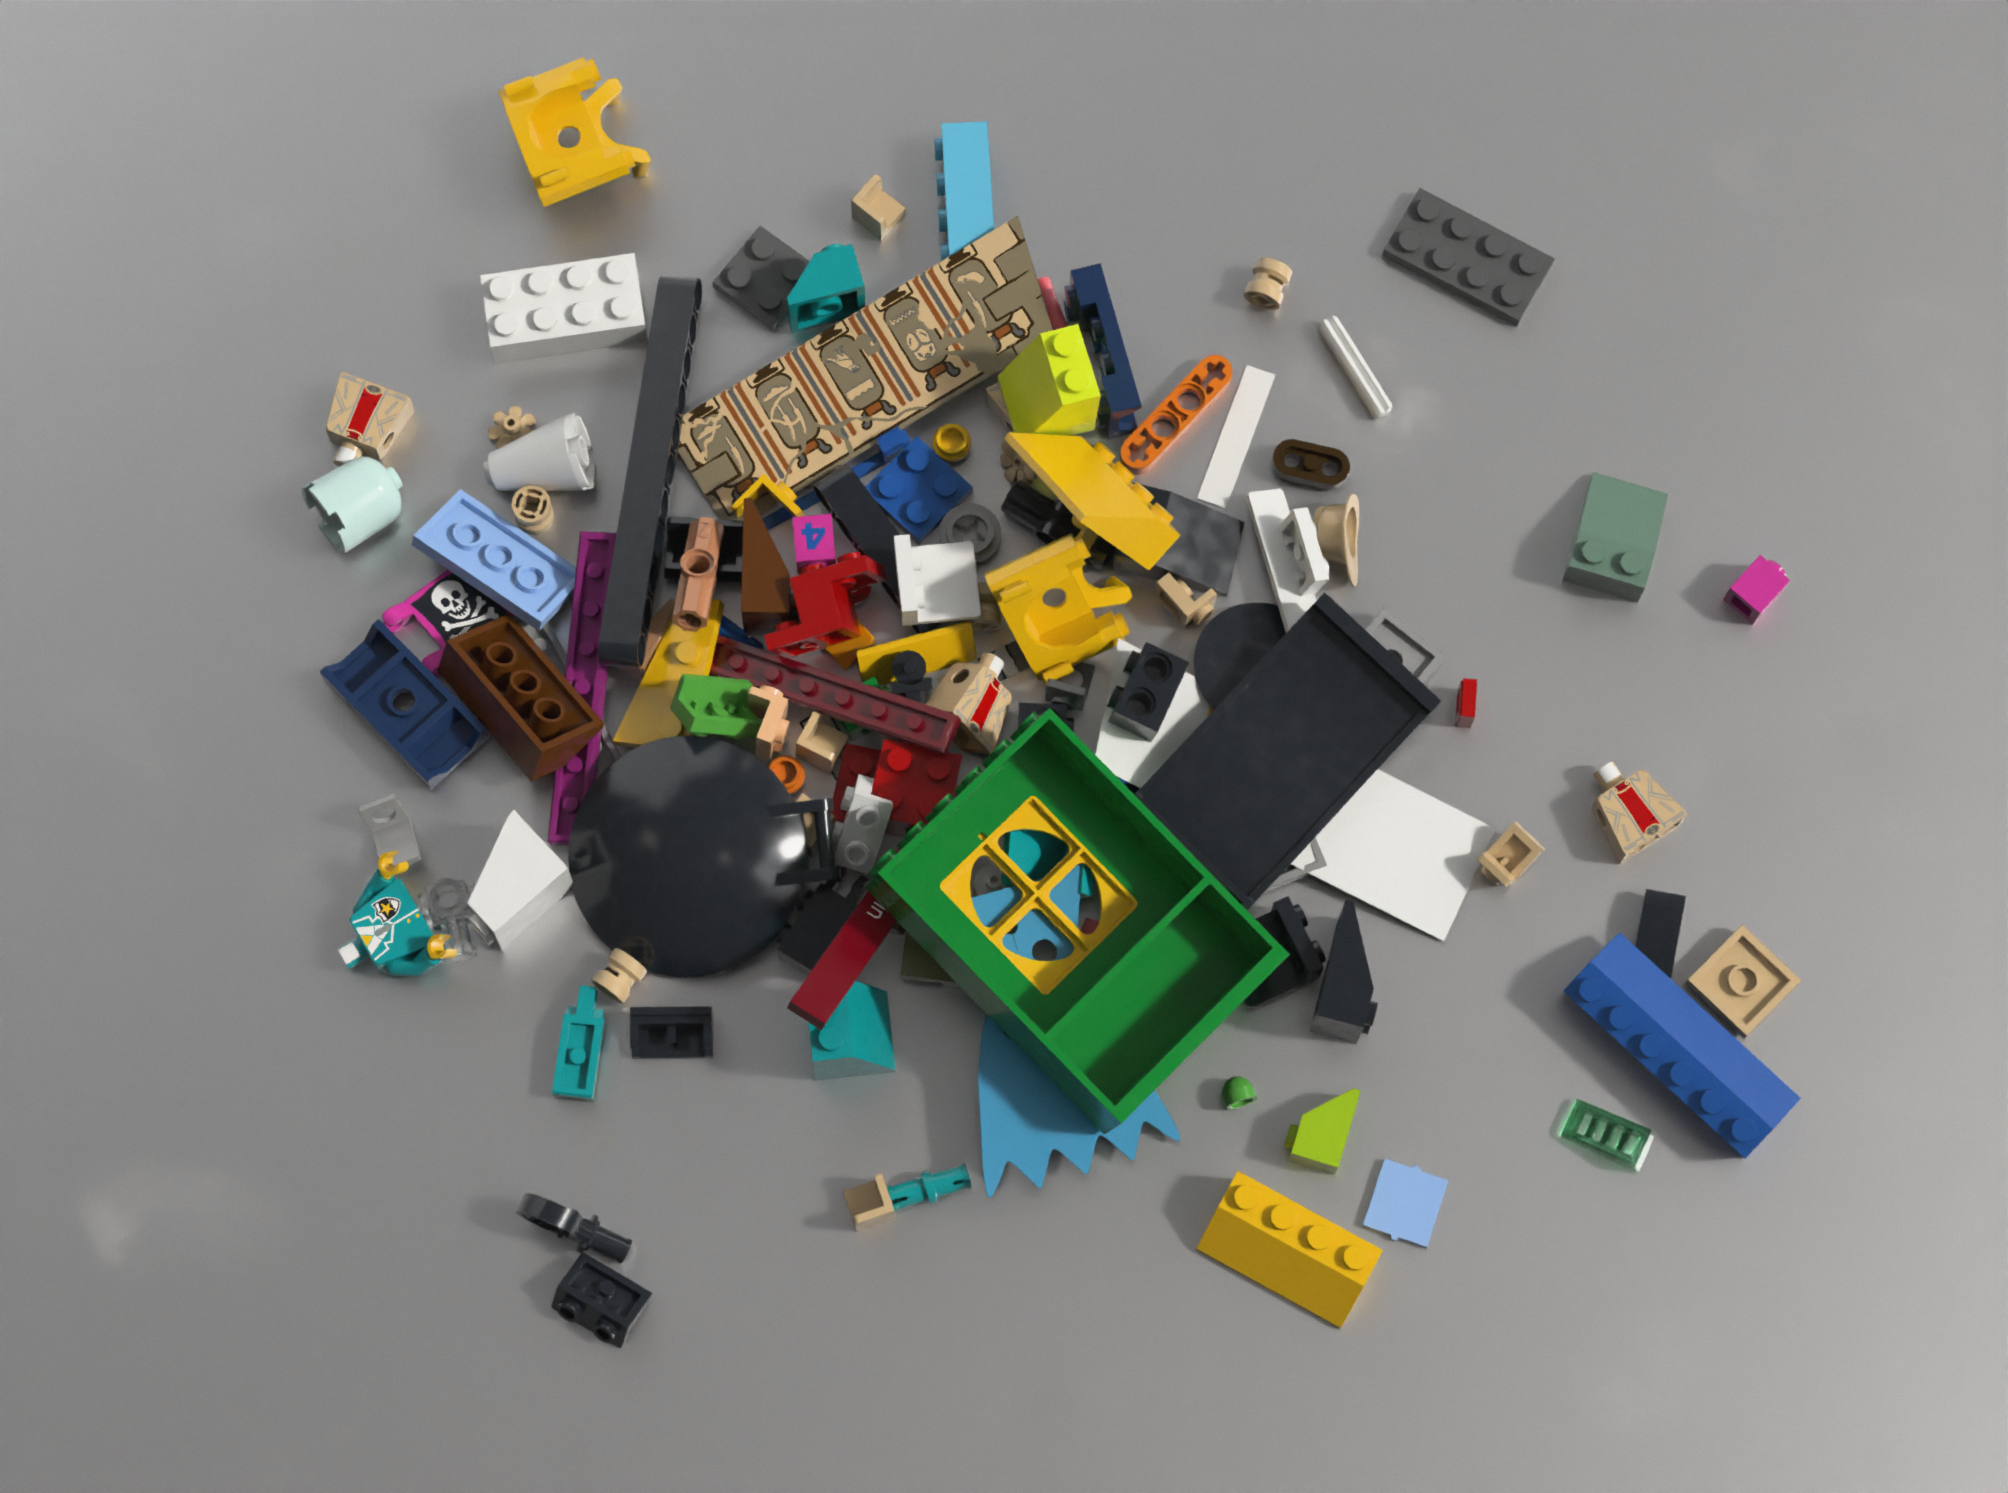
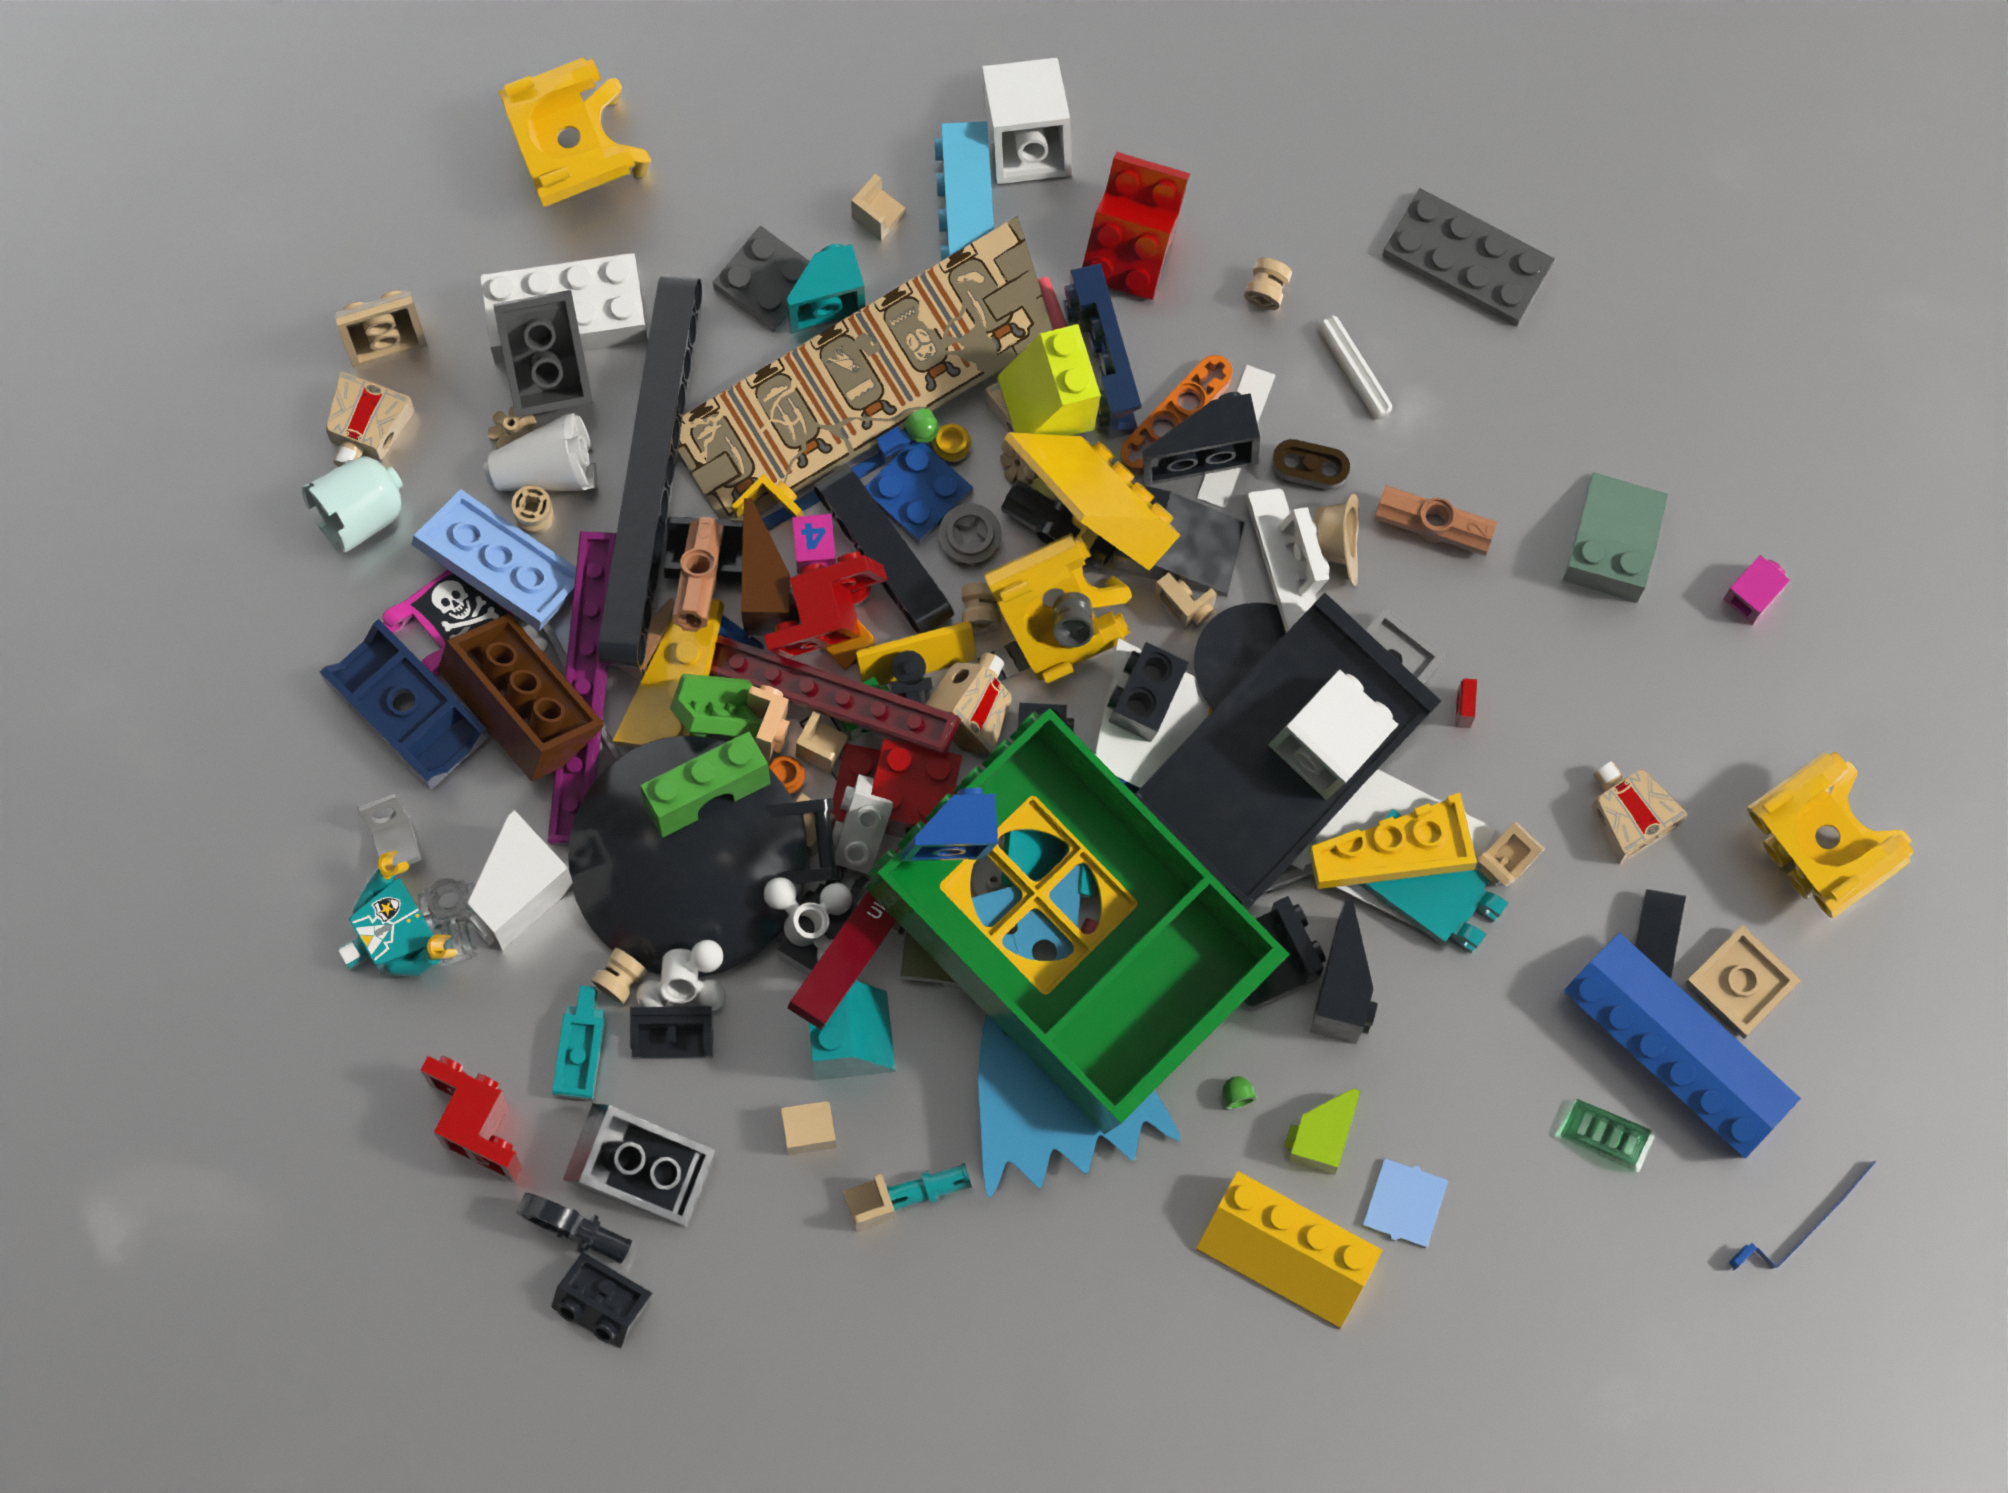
(380, 328): none -> tan slope
(472, 1116): none -> red bracket
(543, 353): none -> dark grey slope
(639, 1164): none -> black slope
(680, 978): none -> white piece
(728, 769): none -> bright green arch
(808, 1127): none -> tan panel
(834, 900): none -> white piece
(922, 425): none -> bright green hinge
(936, 582): white bracket -> none
(958, 831): none -> blue slope
(1027, 120): none -> white slope
(1068, 694): dark grey bracket -> none
(1073, 619): none -> dark grey wheel
(1136, 223): none -> red bracket
(1209, 441): none -> black slope
(1334, 734): none -> white slope
(1410, 846): none -> yellow wing
(1441, 903): none -> teal tile
(1460, 527): none -> nougat piece
(1747, 1250): none -> blue piece
(1804, 805): none -> yellow piece

